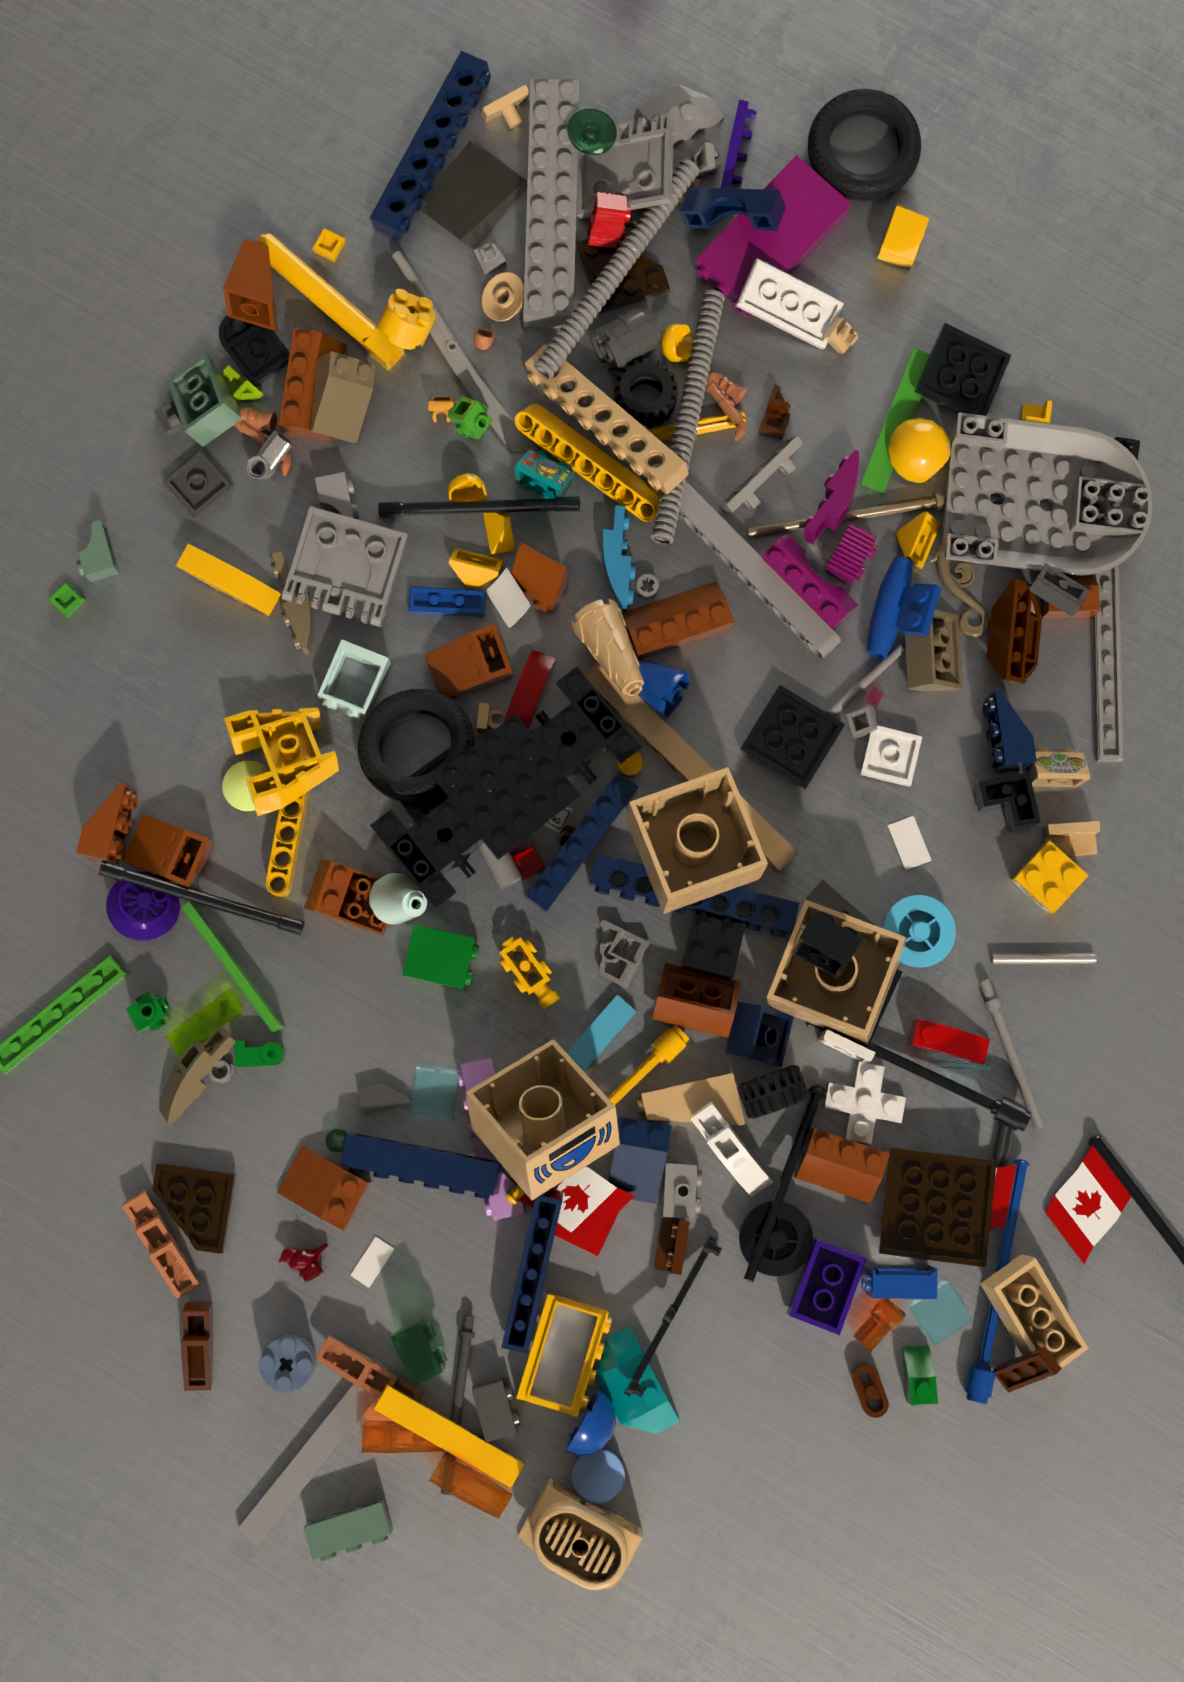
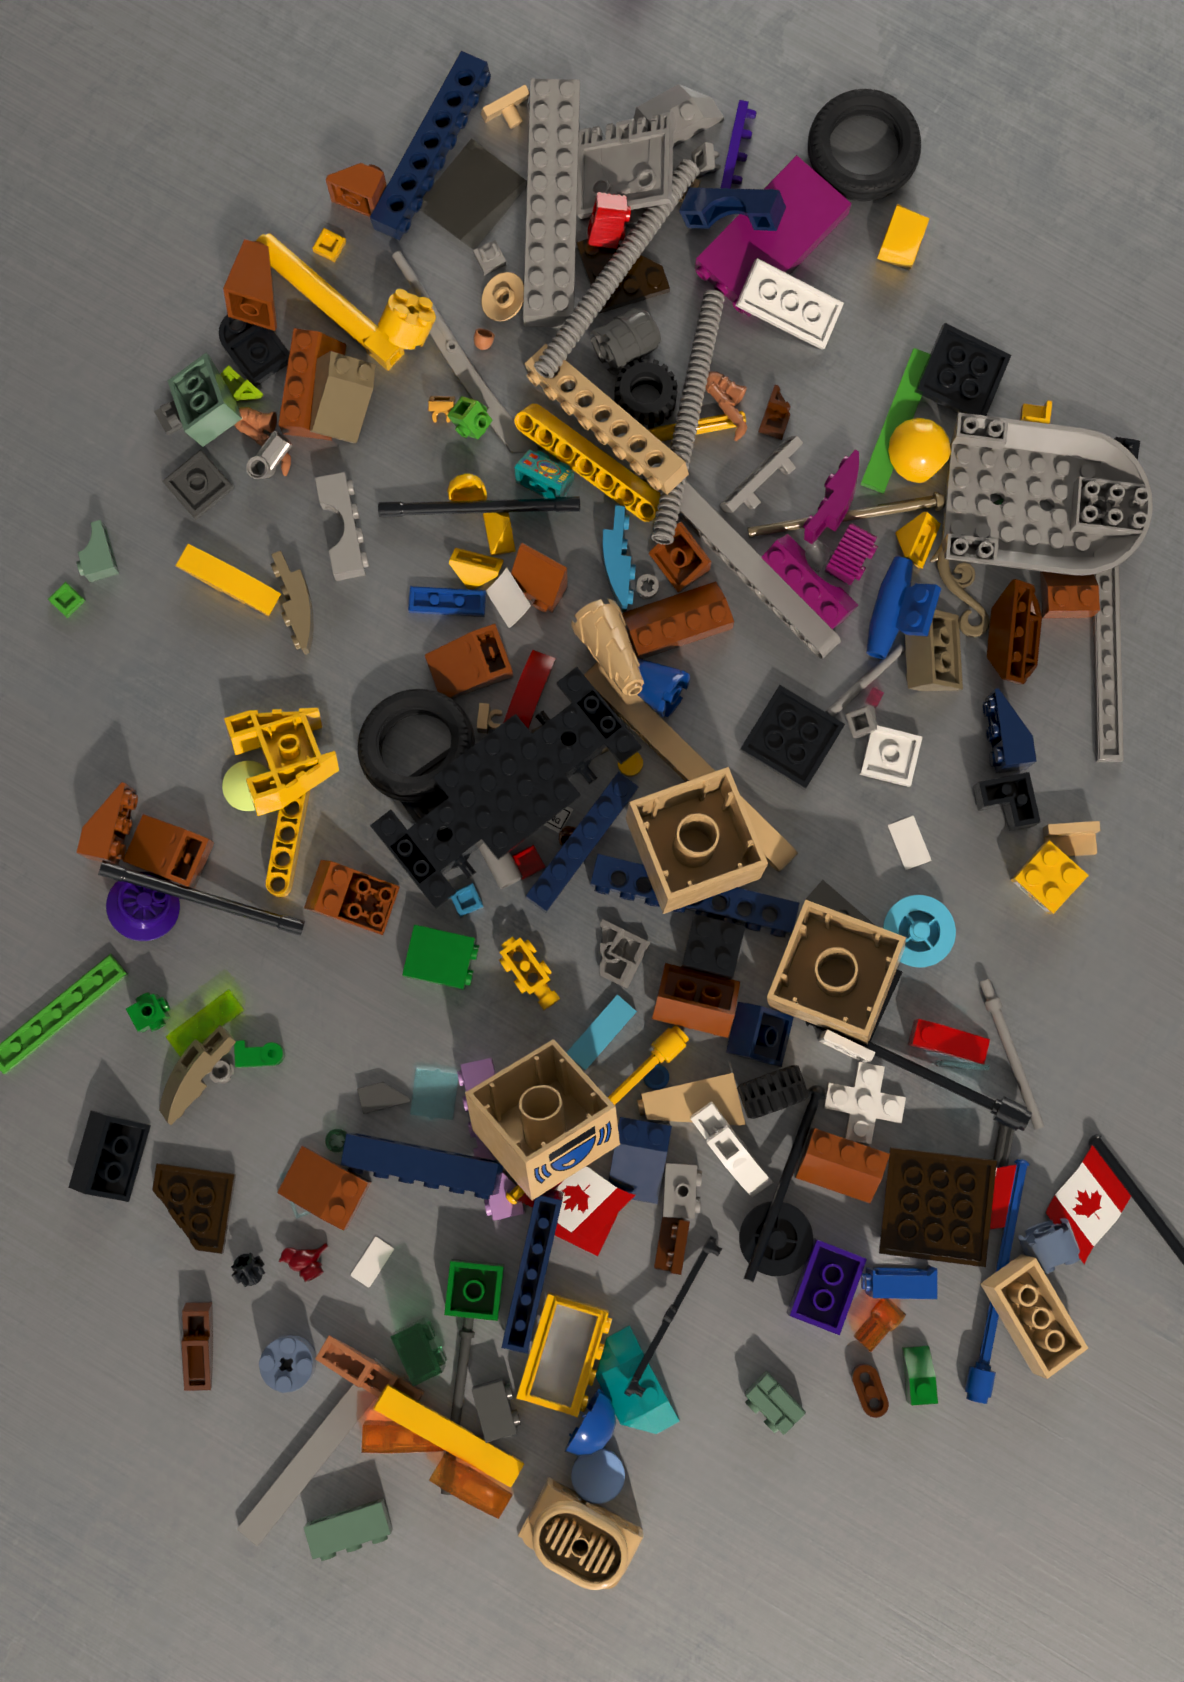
(109, 1156): none -> black slope
(161, 1244): nougat slope -> none
(233, 966): bright green tile -> none
(248, 1269): none -> black gear
(346, 561): light grey hinge -> none
(357, 187): none -> dark orange slope
(362, 655): light aqua window -> none
(396, 899): light aqua cone -> none
(466, 900): none -> dark azure tile
(474, 1289): none -> green brick
(595, 123): clear green dish -> none
(657, 1078): none -> blue tile
(676, 342): yellow hair -> none
(682, 560): none -> dark orange slope
(774, 1402): none -> sand green brick
(827, 944): black brick -> none
(841, 335): tan tile -> none
(941, 1315): clear light blue piece -> none
(1027, 1369): reddish brown tile -> none
(1042, 958): light grey bar -> none
(1051, 1244): none -> sand blue brick
(1059, 590): dark grey slope -> none
(1059, 768): tan slope -> none

